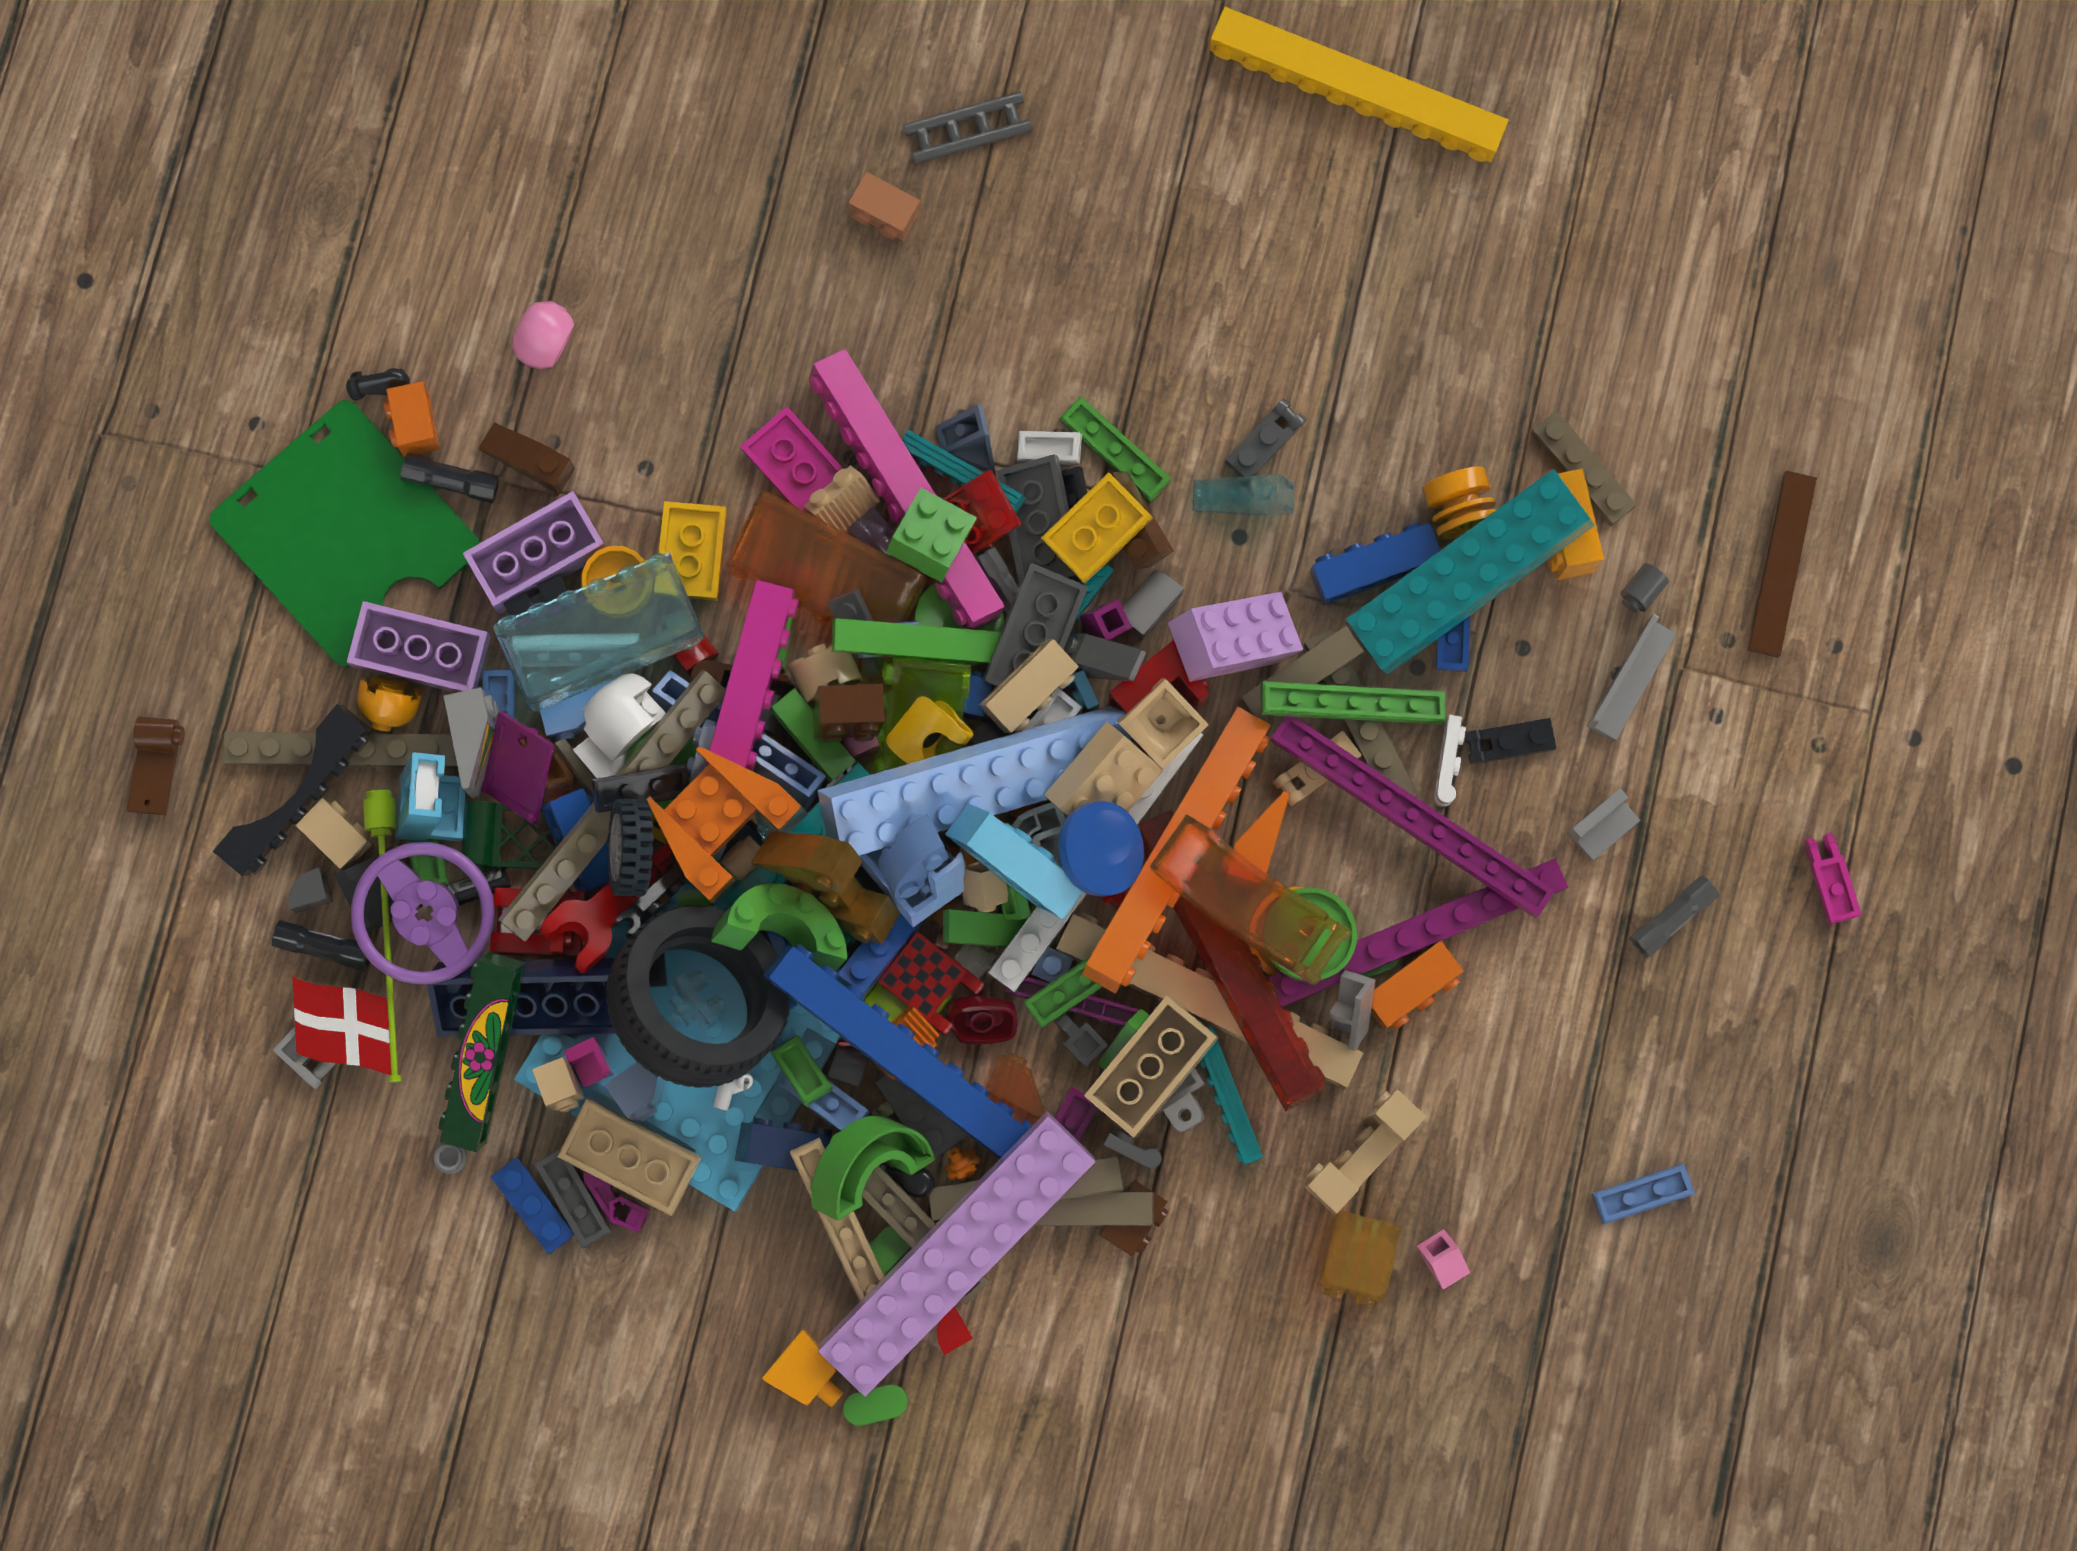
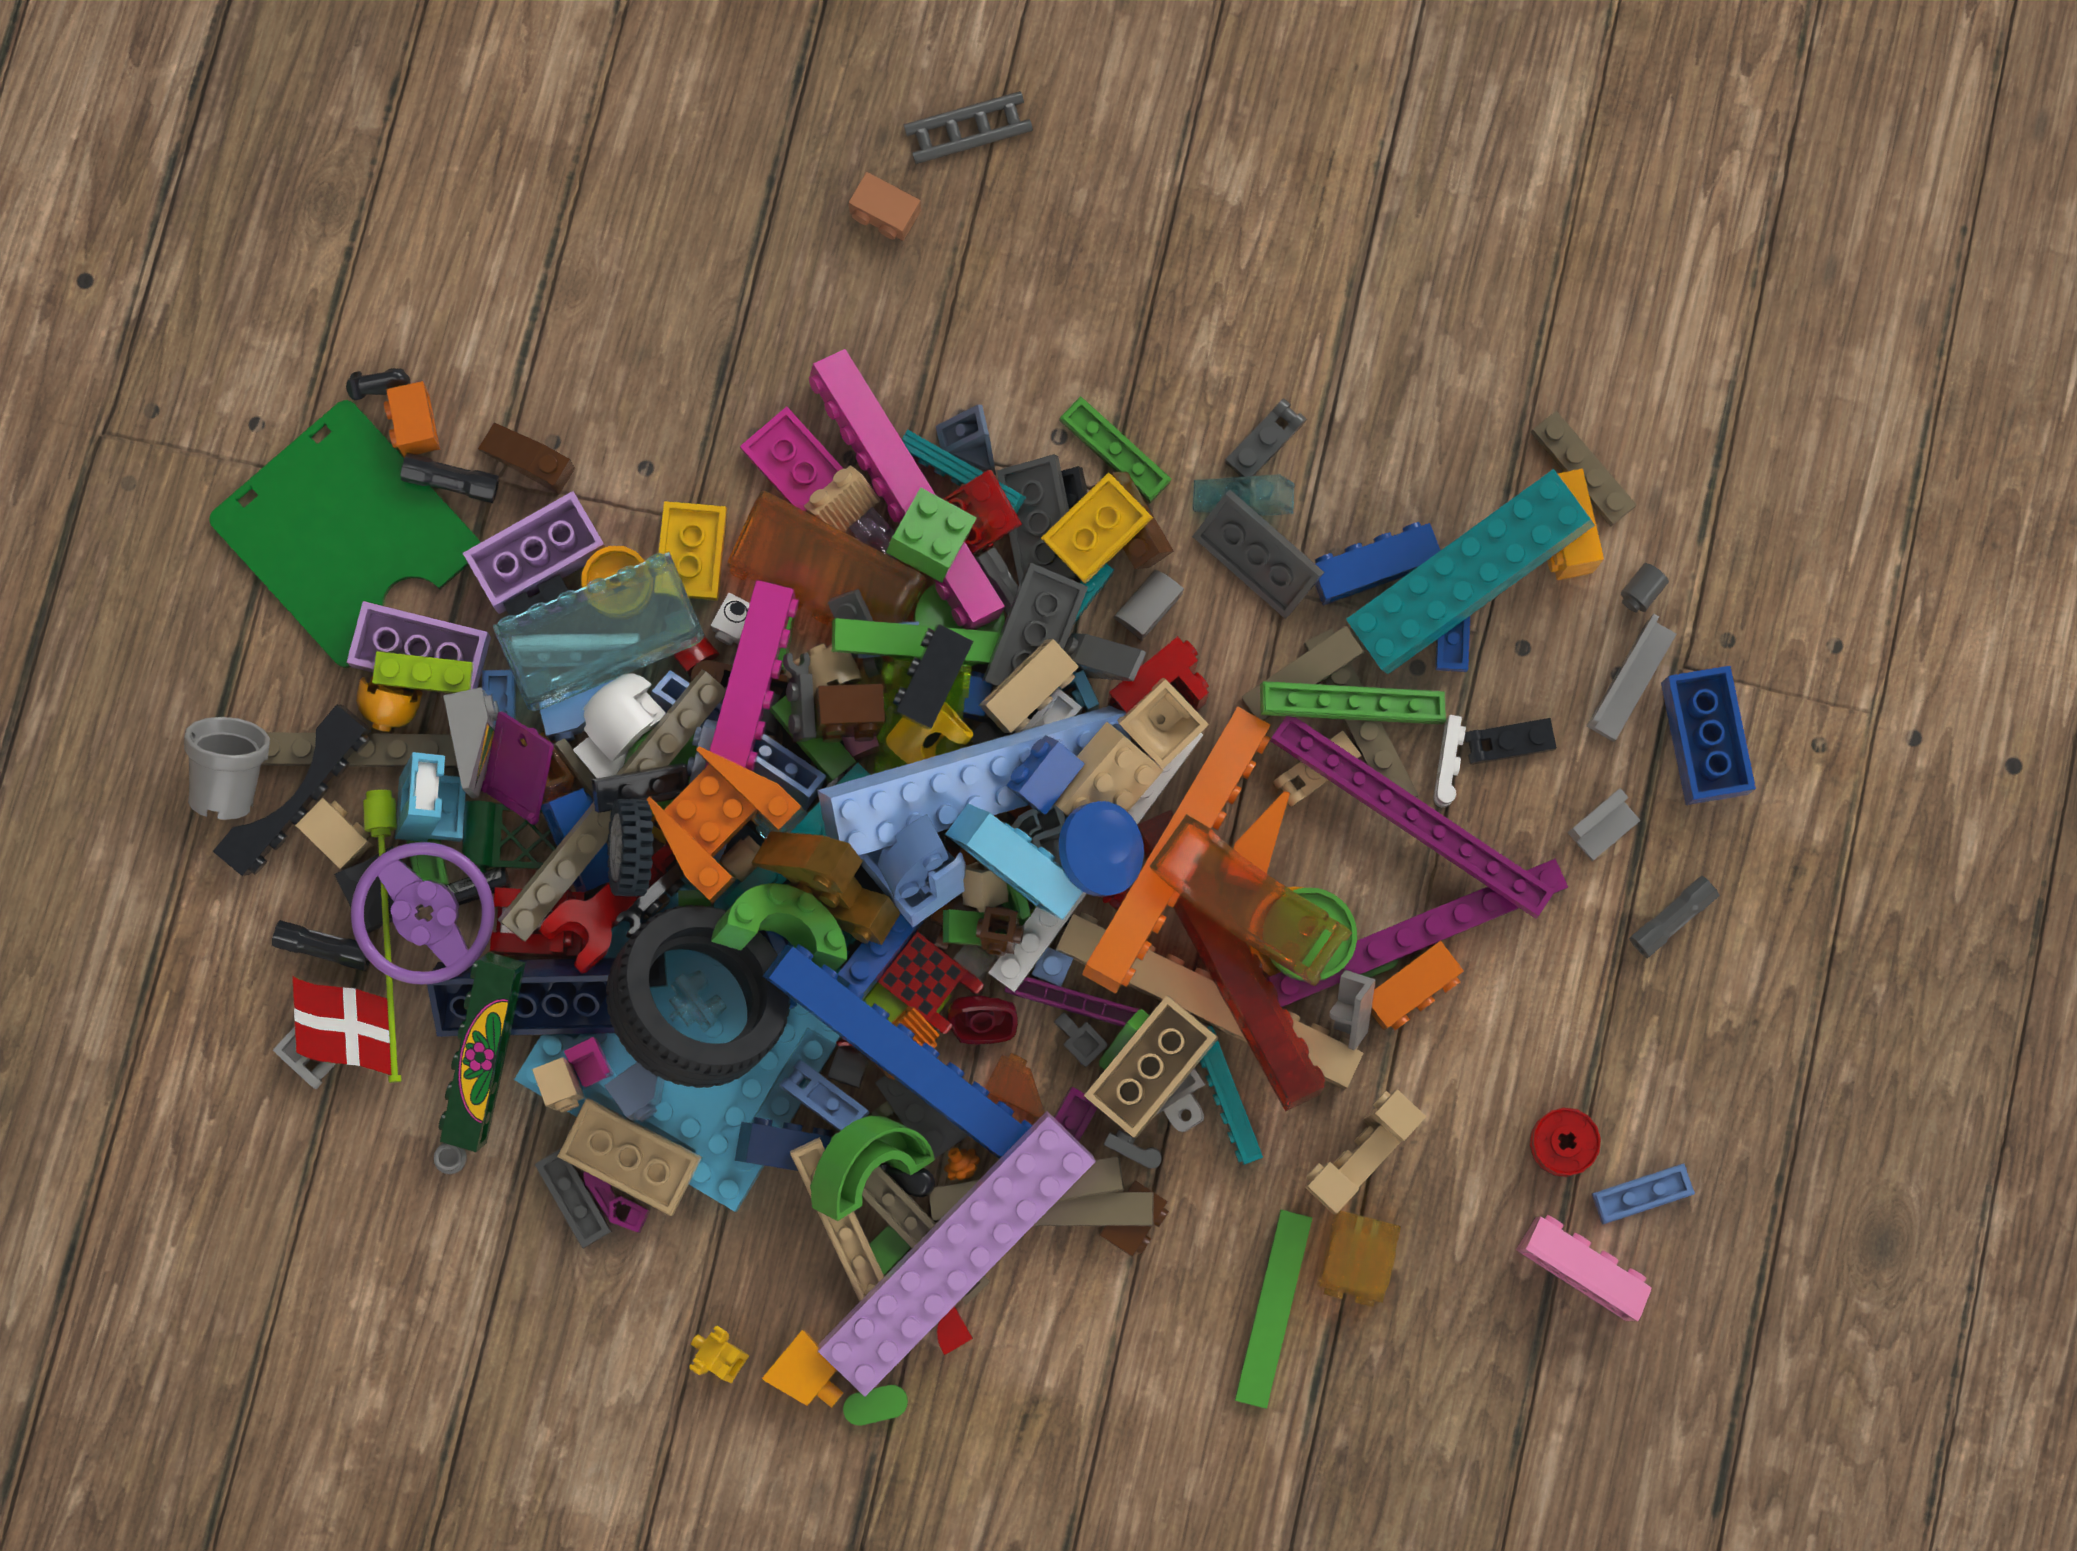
(155, 763): reddish brown door -> none
(224, 765): none -> light grey piece
(310, 891): dark grey brick -> none
(422, 672): none -> lime plate
(533, 1205): blue plate -> none
(542, 334): bright pink piece -> none
(717, 1355): none -> yellow piece
(725, 1092): white arm -> none
(730, 619): none -> white brick
(800, 694): none -> dark grey plate
(801, 1070): bright green tile -> none
(931, 676): none -> black brick
(997, 921): none -> reddish brown brick
(1040, 444): white tile -> none
(1045, 774): none -> brick
(1061, 995): bright green tile -> none
(1106, 620): magenta brick -> none
(1235, 636): lavender brick -> none
(1258, 554): none -> dark grey plate
(1273, 1309): none -> bright green tile
(1357, 85): yellow brick -> none
(1443, 1259): bright pink brick -> none
(1460, 499): light orange wheel -> none
(1567, 1161): none -> red wheel
(1585, 1269): none -> bright pink slope
(1708, 735): none -> blue brick
(1782, 564): reddish brown tile -> none
(1832, 881): dark pink hinge -> none

